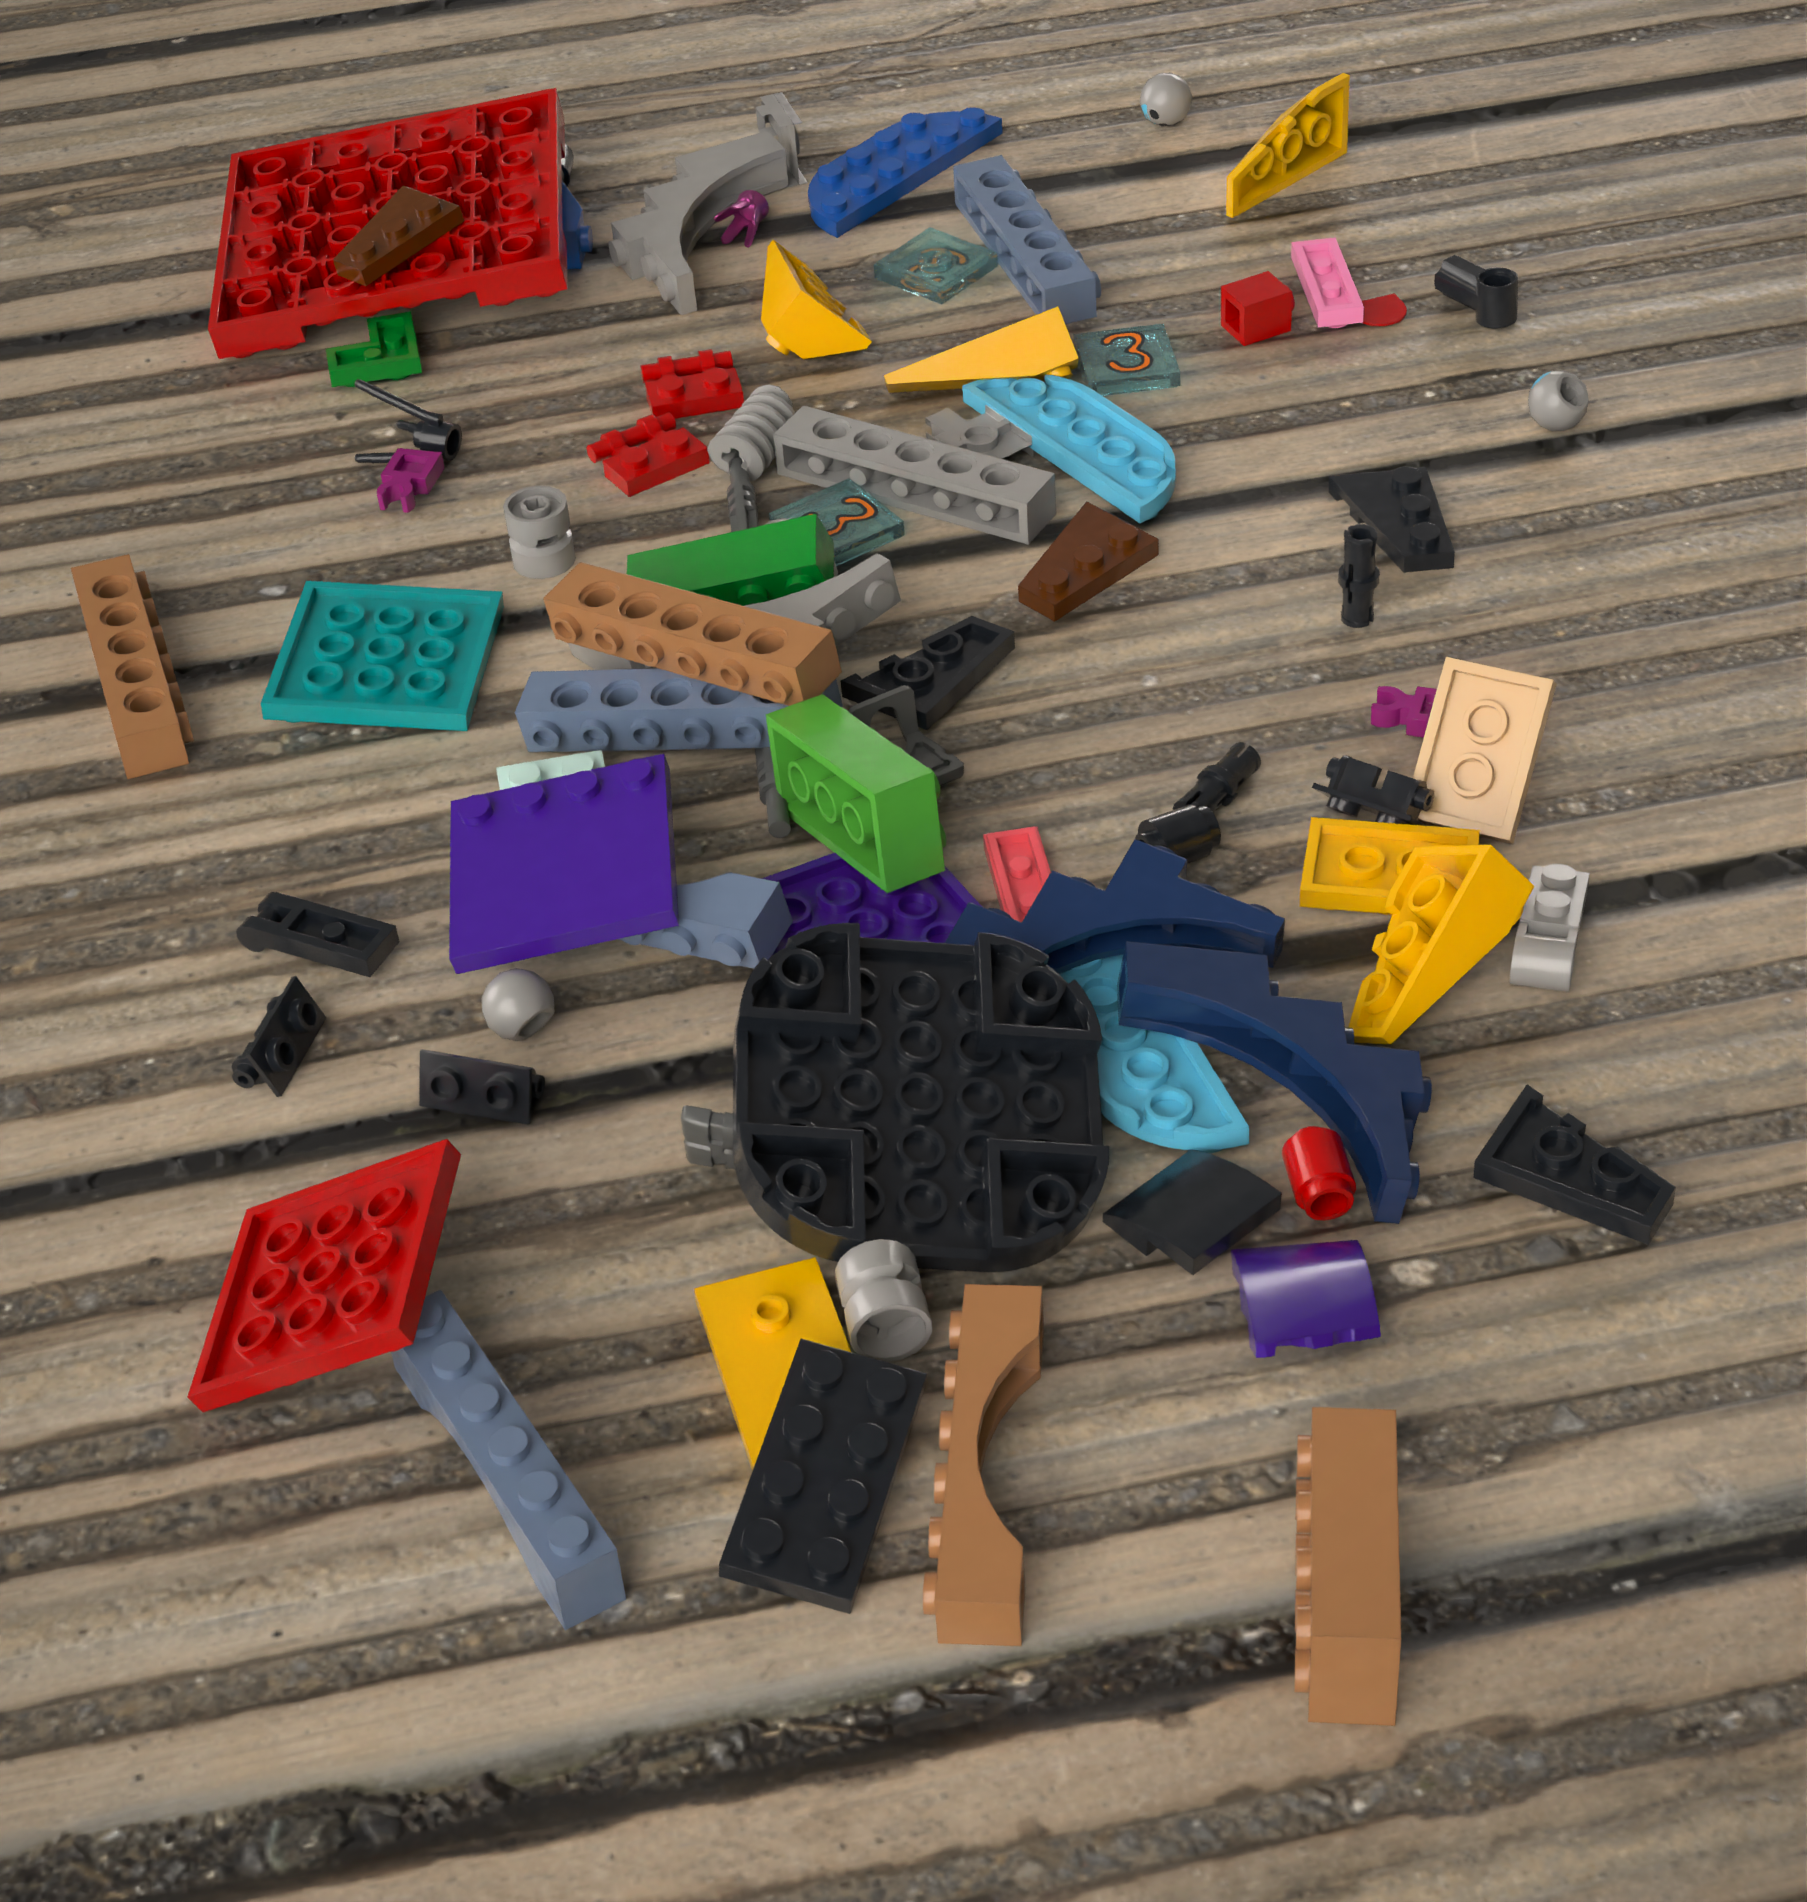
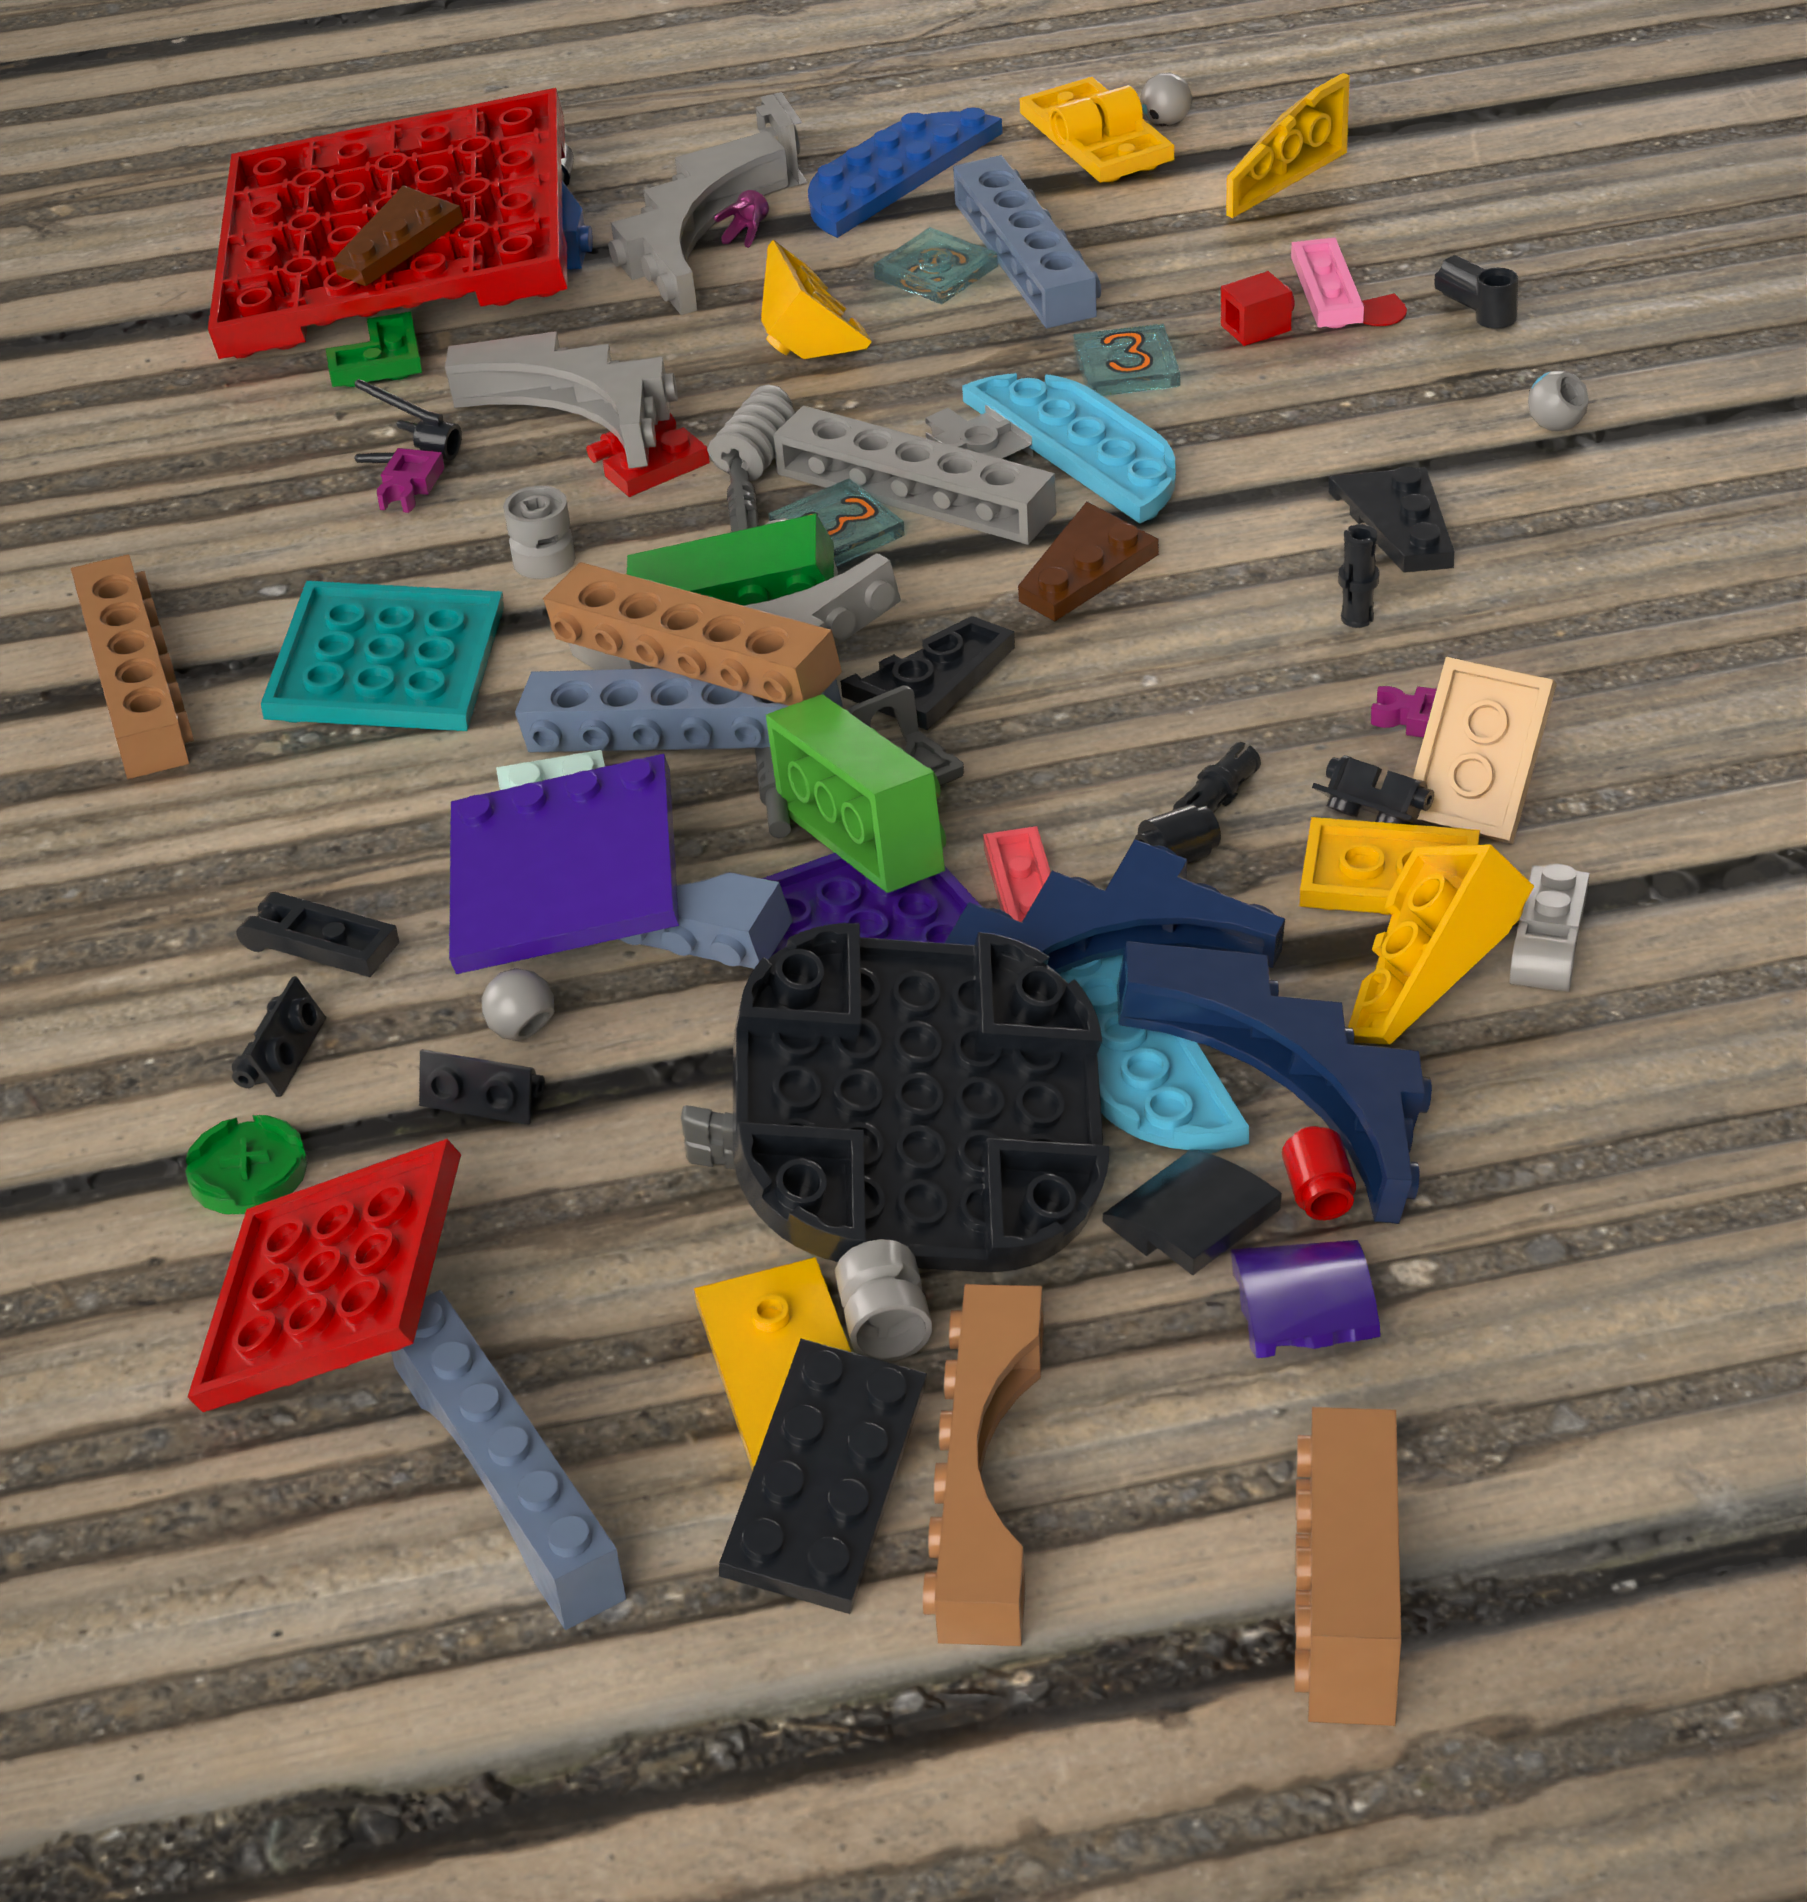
(245, 1164): none -> green tile
(583, 381): none -> light grey arch
(692, 384): red plate -> none
(1016, 351): yellow wedge -> none
(1098, 128): none -> yellow plate
(1568, 1171): black wing -> none

